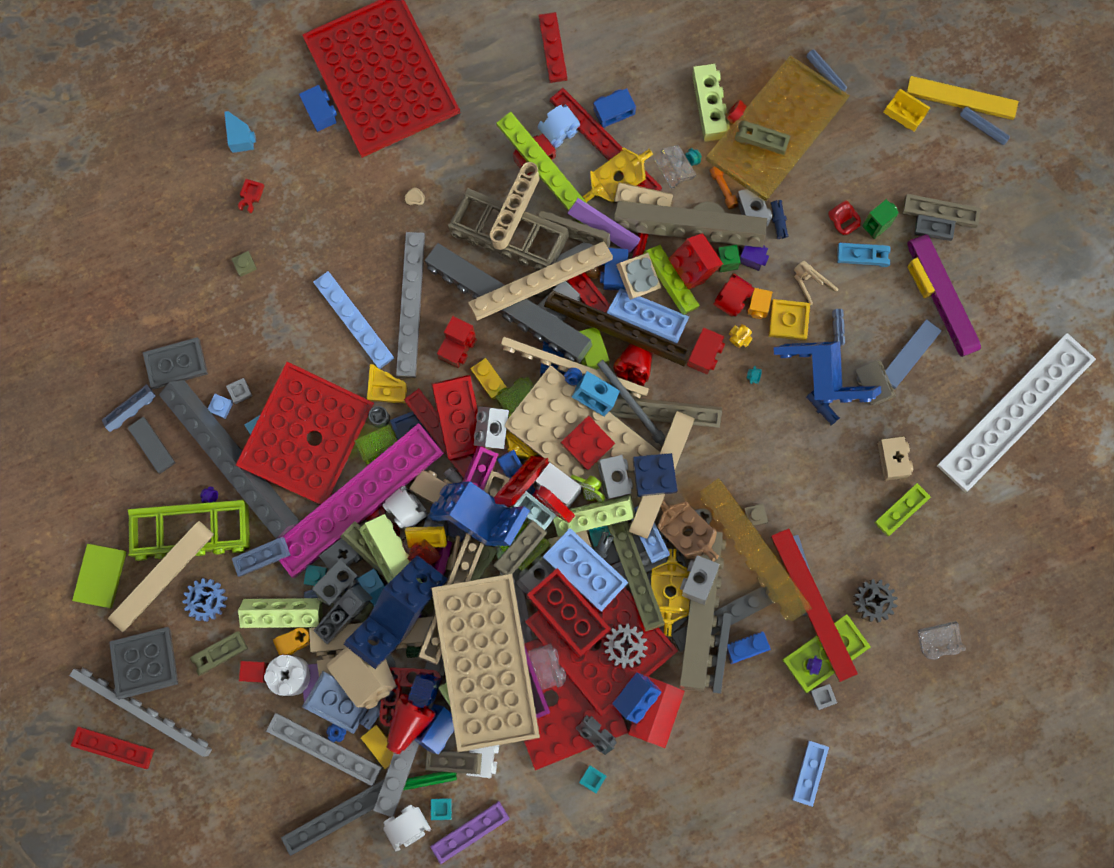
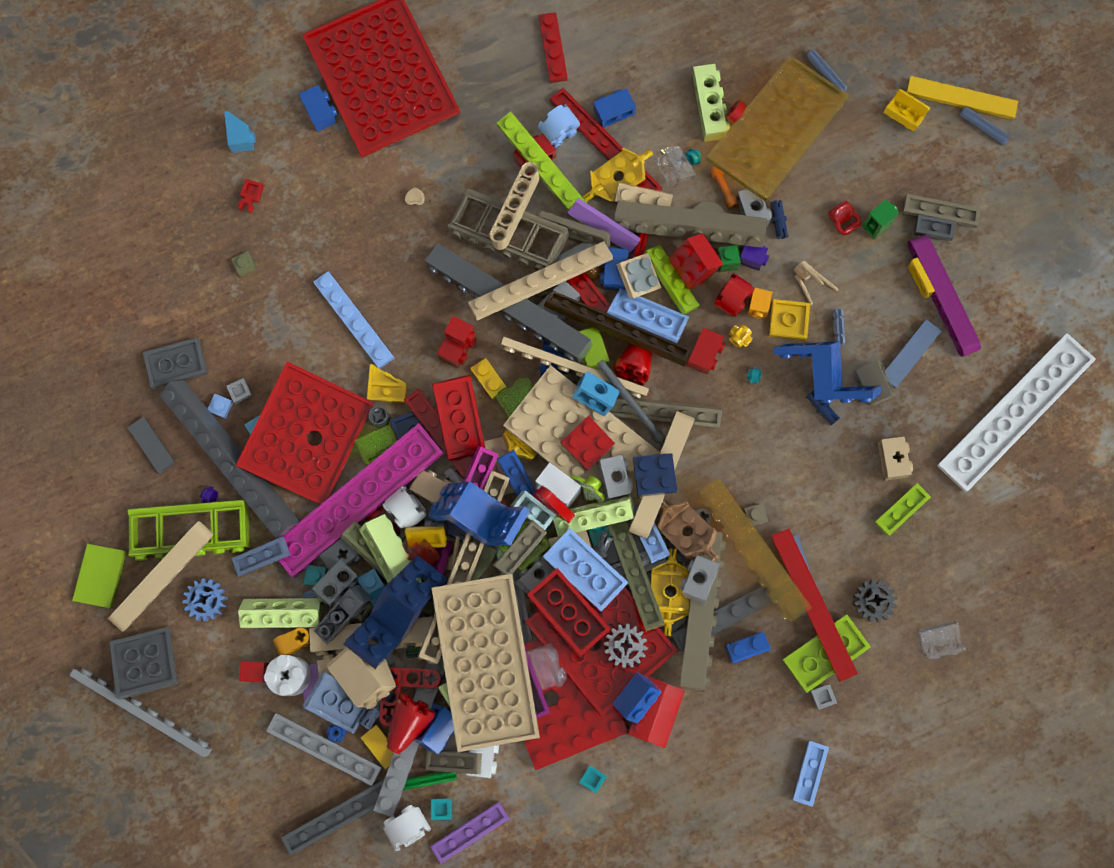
(112, 747): red plate -> none
(128, 408): sand blue plate -> none
(219, 652): olive plate -> none
(410, 305): light grey plate -> none
(424, 689): clear blue brick -> none
(490, 427): light grey brick -> none
(521, 481): red plate -> none
(573, 376): blue plate -> none
(603, 741): dark grey hinge -> none
(721, 643): dark grey plate -> none
(762, 137): olive plate -> none
(814, 665): dark purple plate -> none
(863, 254): dark azure plate -> none

